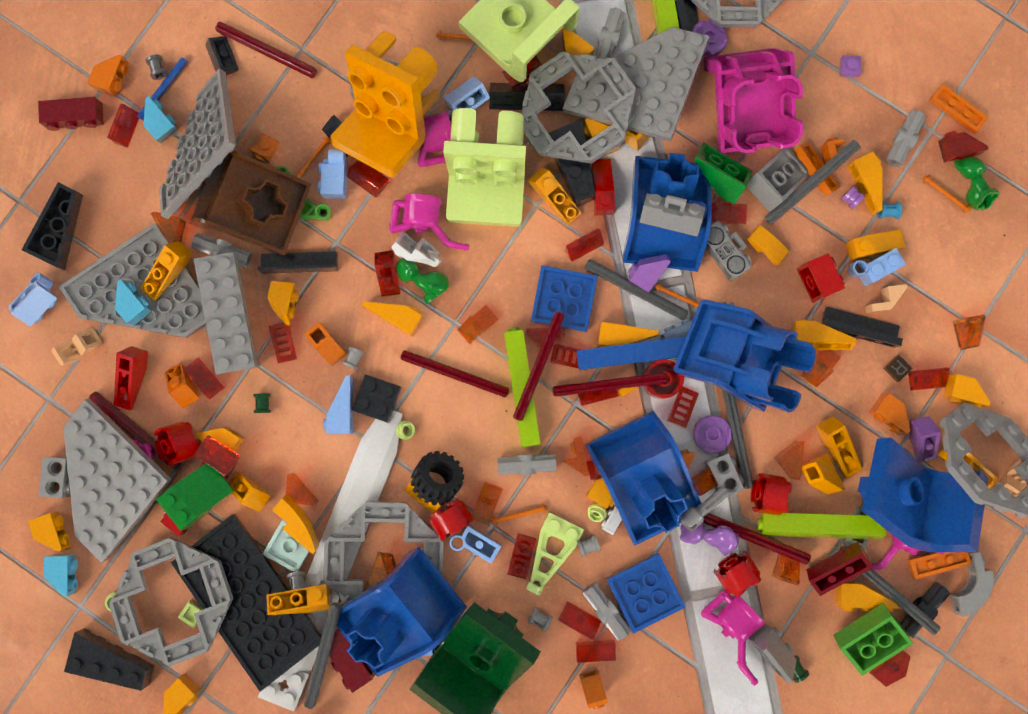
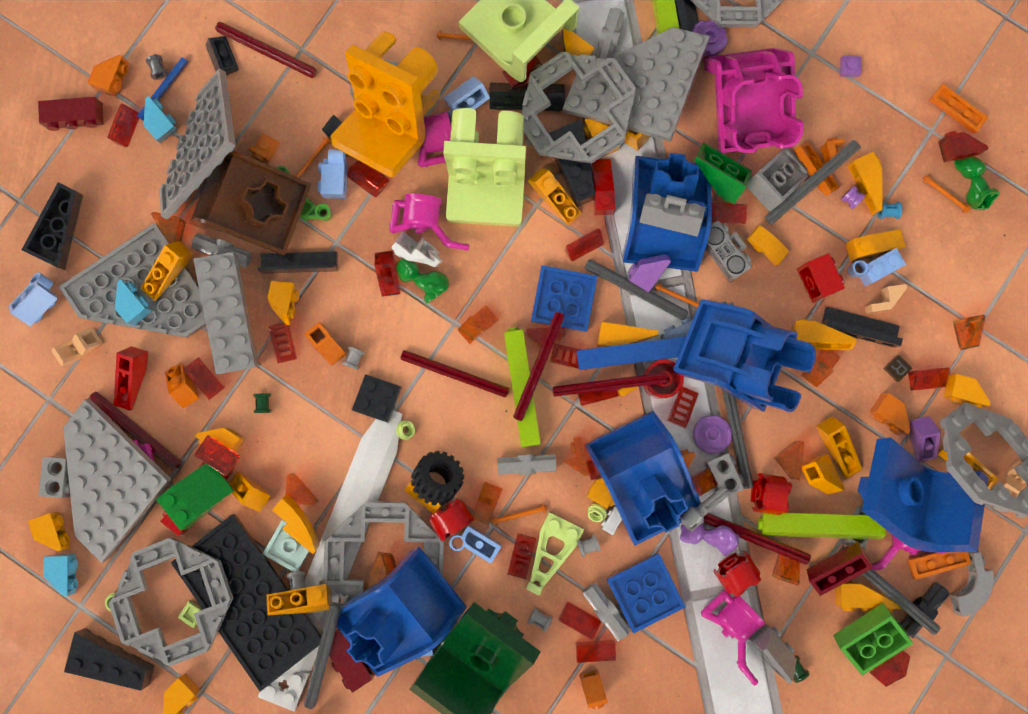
(176, 443): red brick -> none
(340, 414): light blue slope -> none
(400, 316): light orange slope -> none
(905, 138): light grey piece -> none

